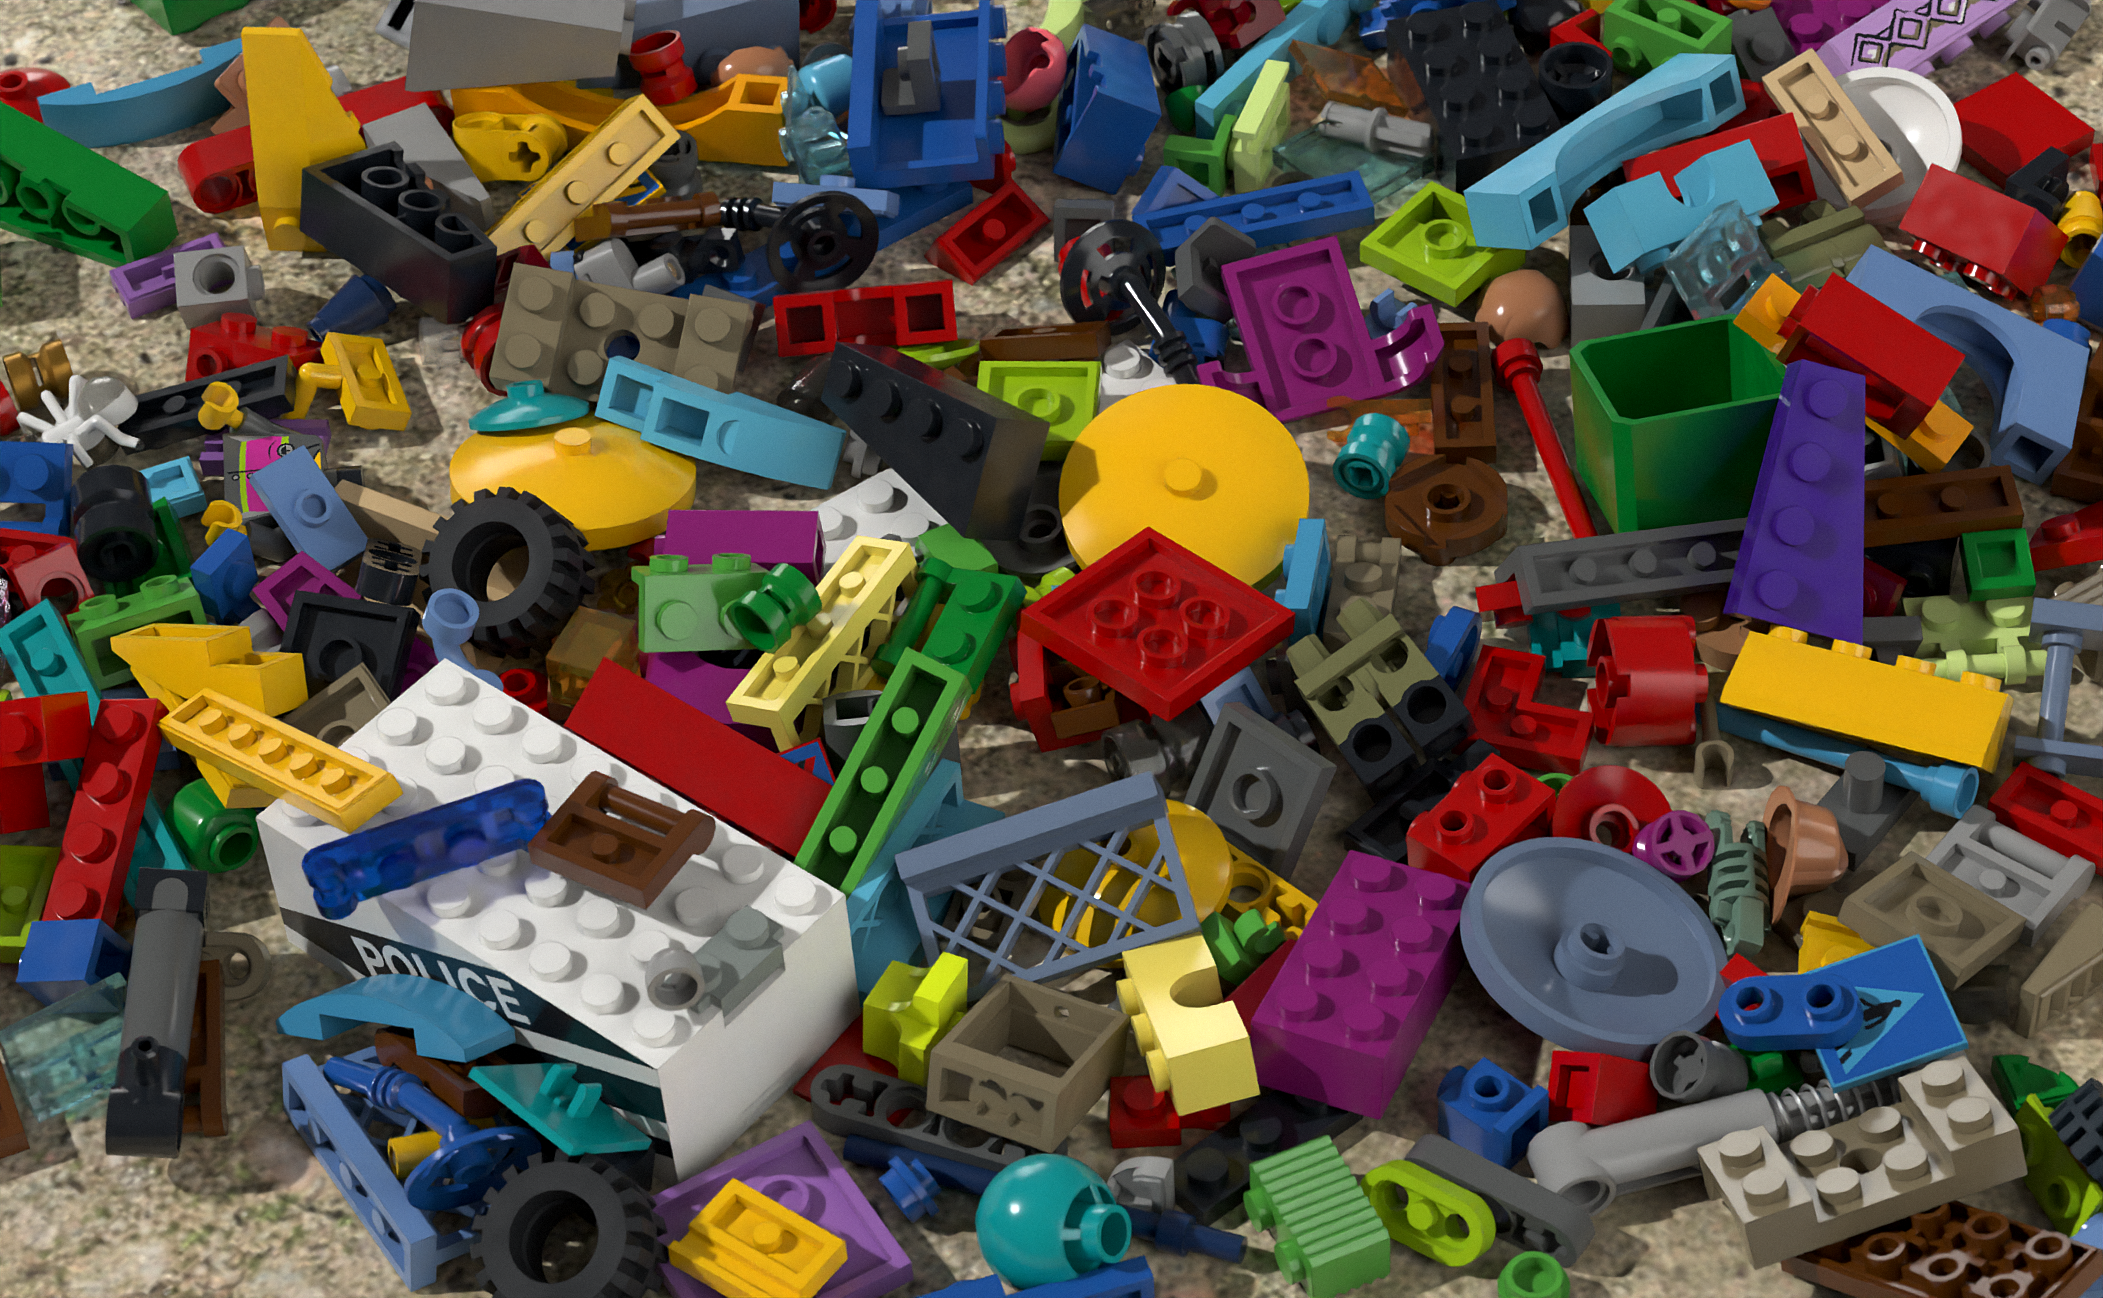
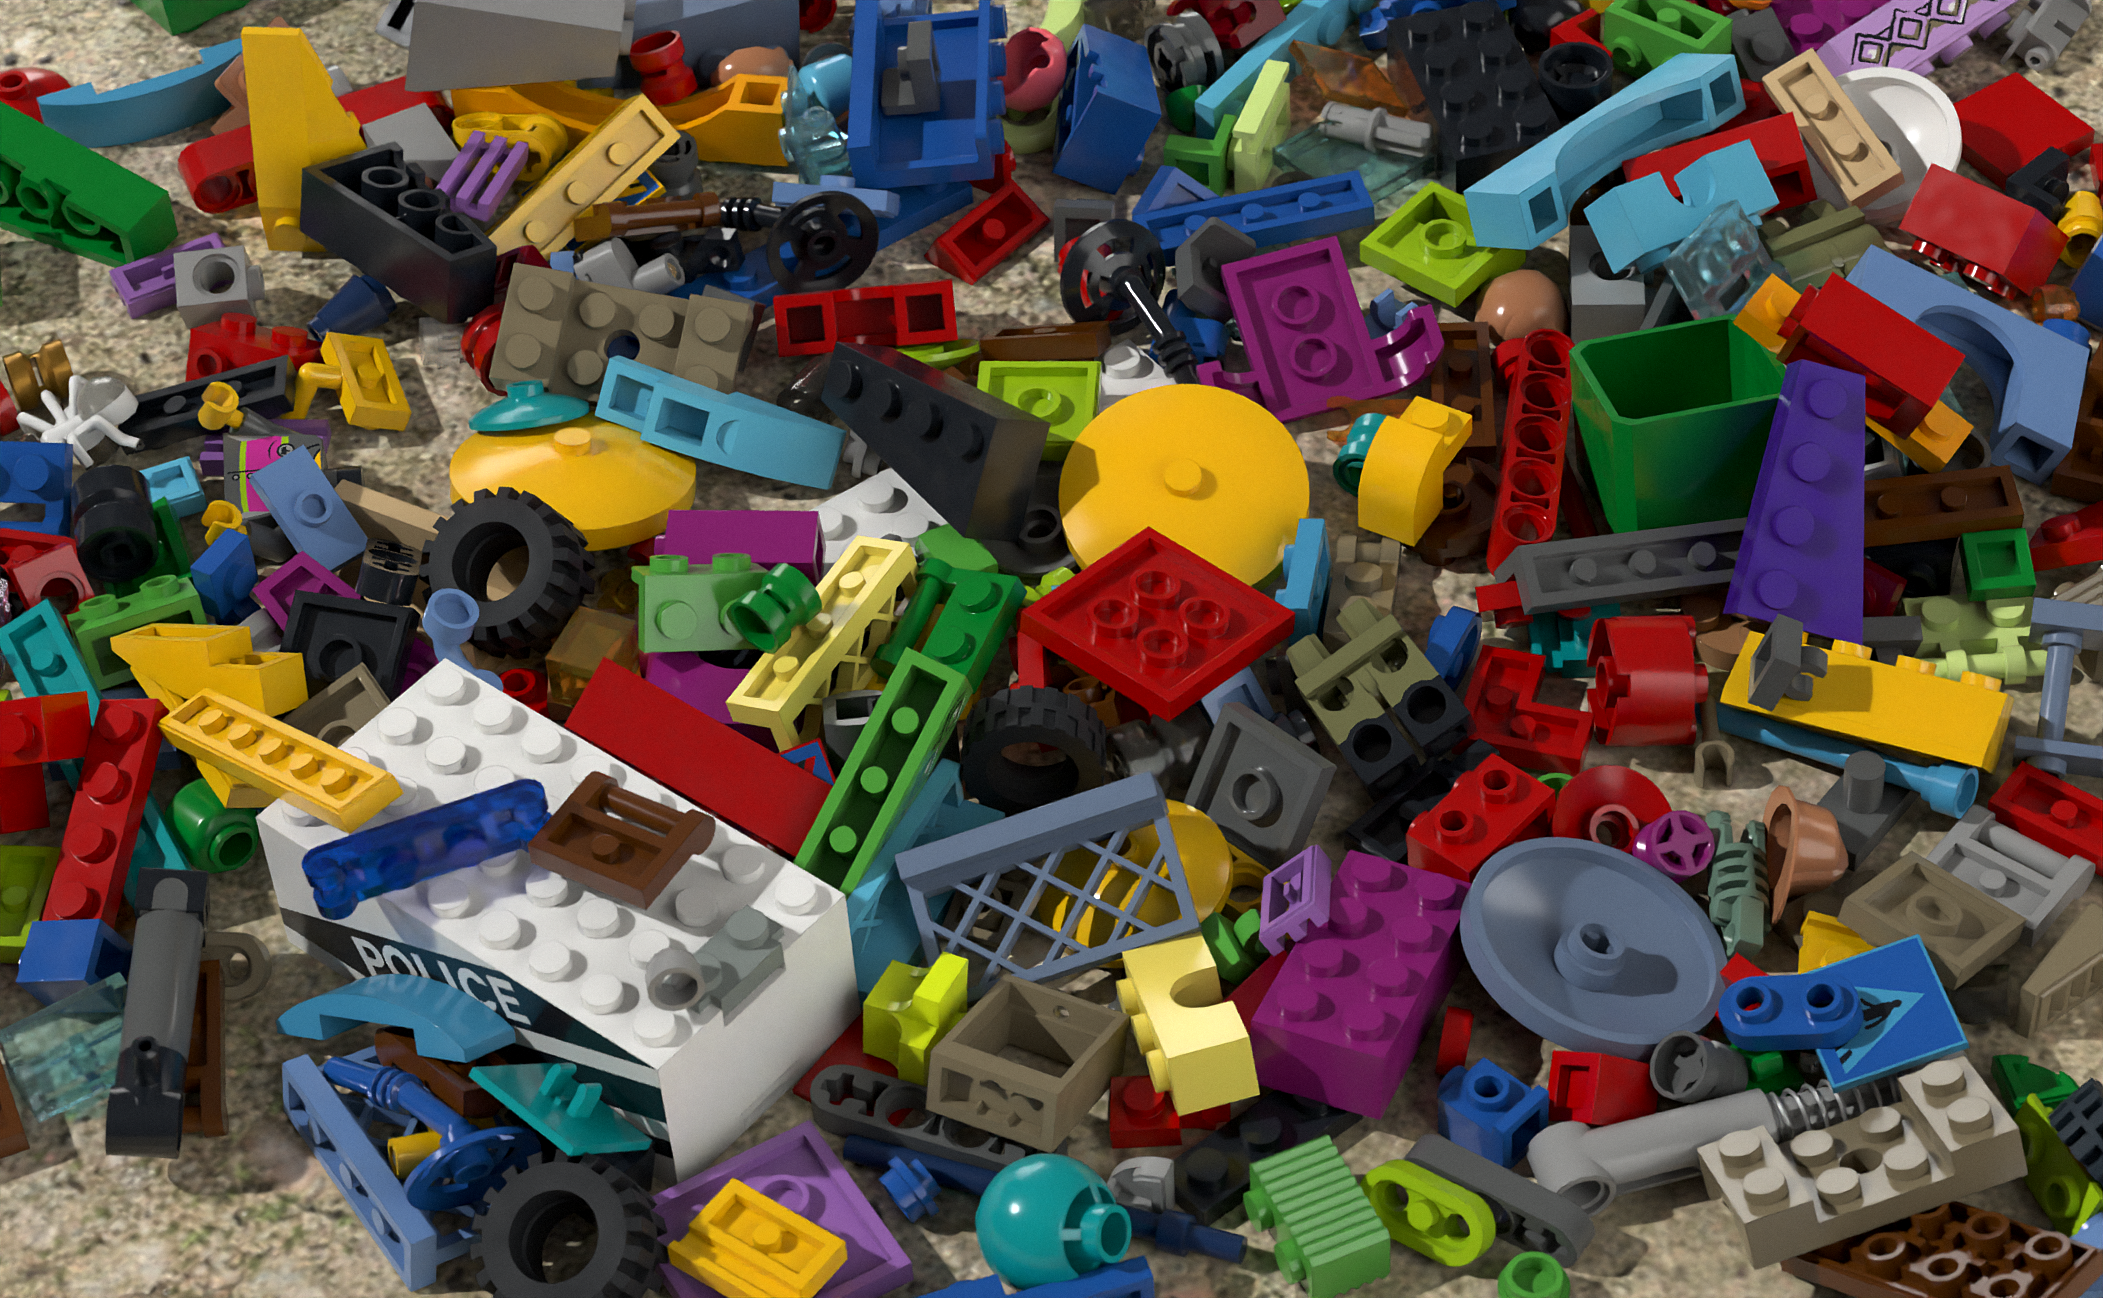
(490, 154): none -> medium lavender tile
(1036, 717): none -> black tyre
(1307, 897): none -> medium lavender tile
(1405, 468): none -> yellow brick
(1454, 1039): none -> red tile
(1532, 446): none -> red beam
(1778, 665): none -> dark grey tile

